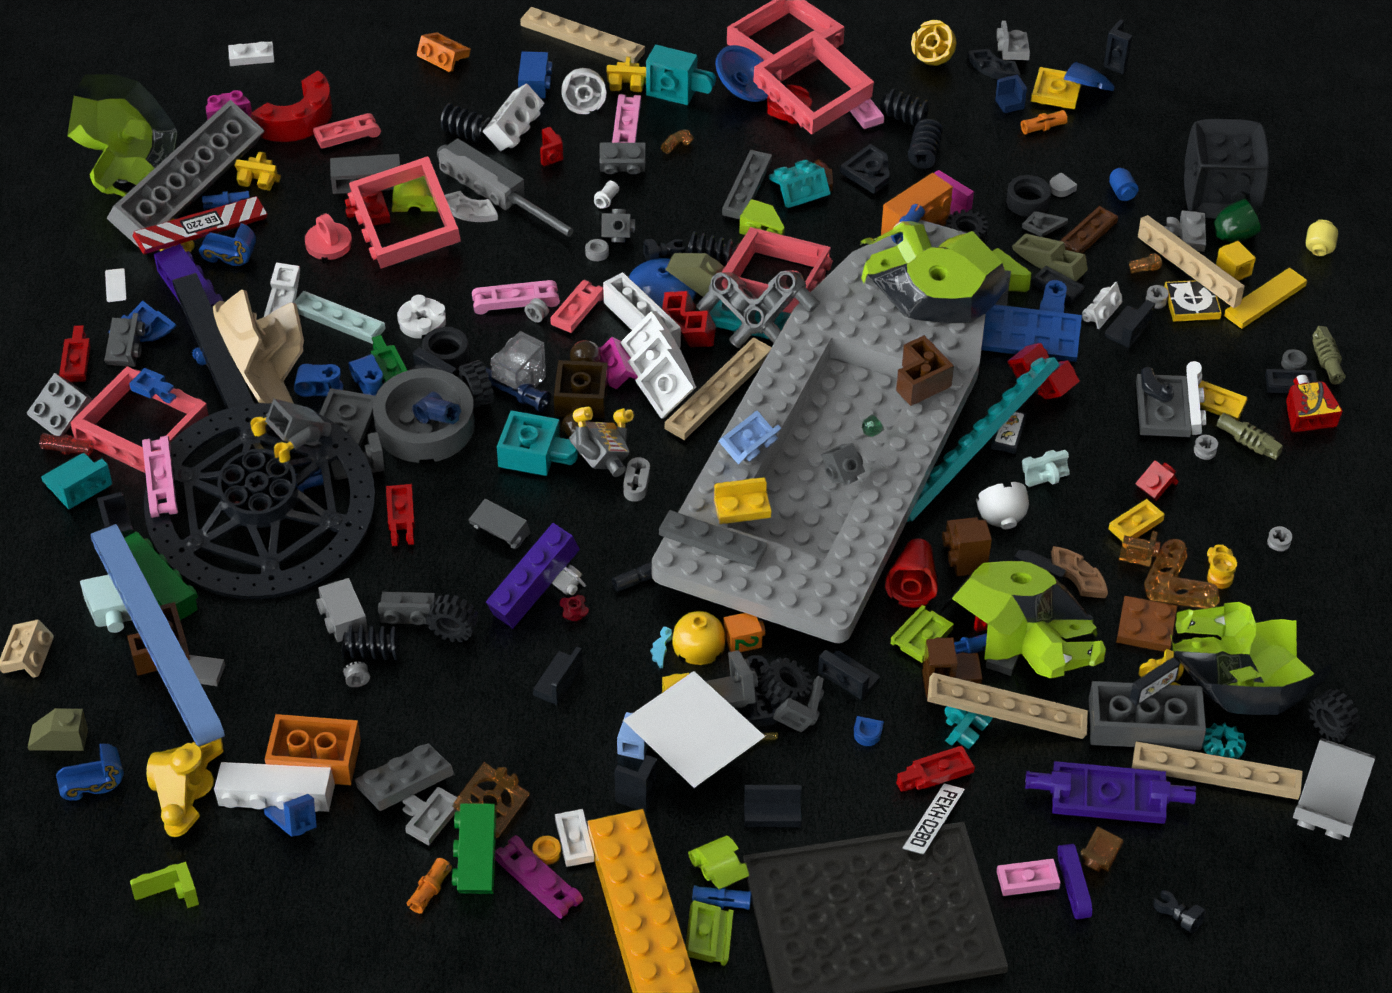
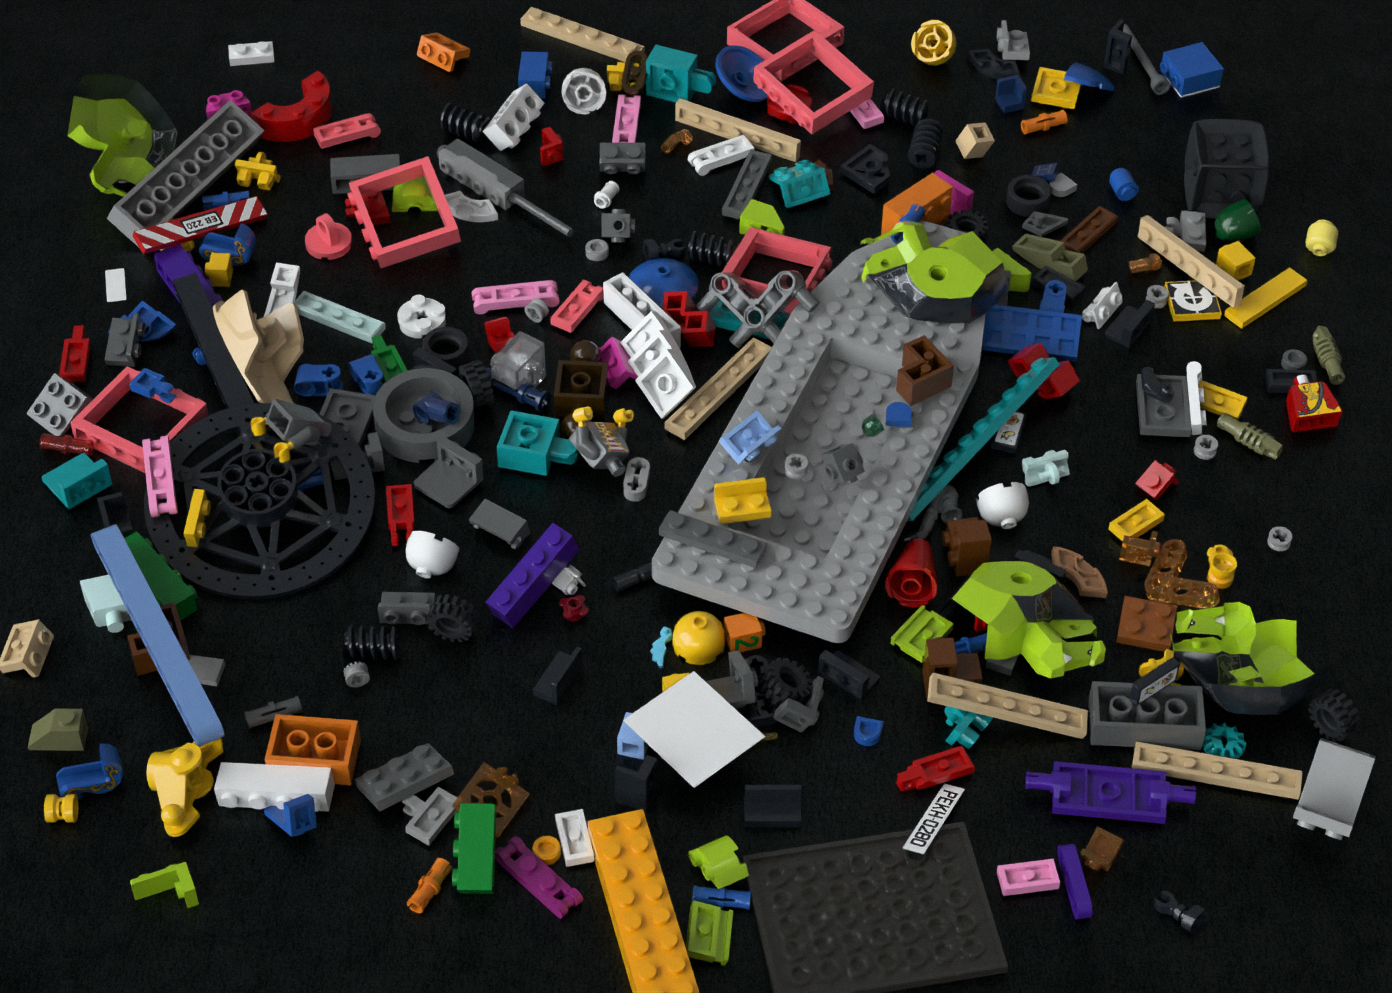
(61, 808): none -> yellow wheel
(195, 523): none -> yellow plate
(219, 269): none -> yellow plate
(254, 717): none -> dark grey pin
(341, 608): light grey brick -> none
(429, 554): none -> white cylinder
(451, 475): none -> dark grey bracket
(498, 333): none -> red bracket
(634, 74): none -> dark brown plate
(694, 270): olive slope -> none
(720, 154): none -> white plate
(732, 127): none -> tan plate
(798, 460): none -> light grey bush
(898, 415): none -> blue tile
(945, 503): none -> dark grey piece
(975, 140): none -> tan brick
(1047, 171): none -> dark blue tile
(1159, 82): none -> dark grey piece
(1191, 69): none -> blue piece

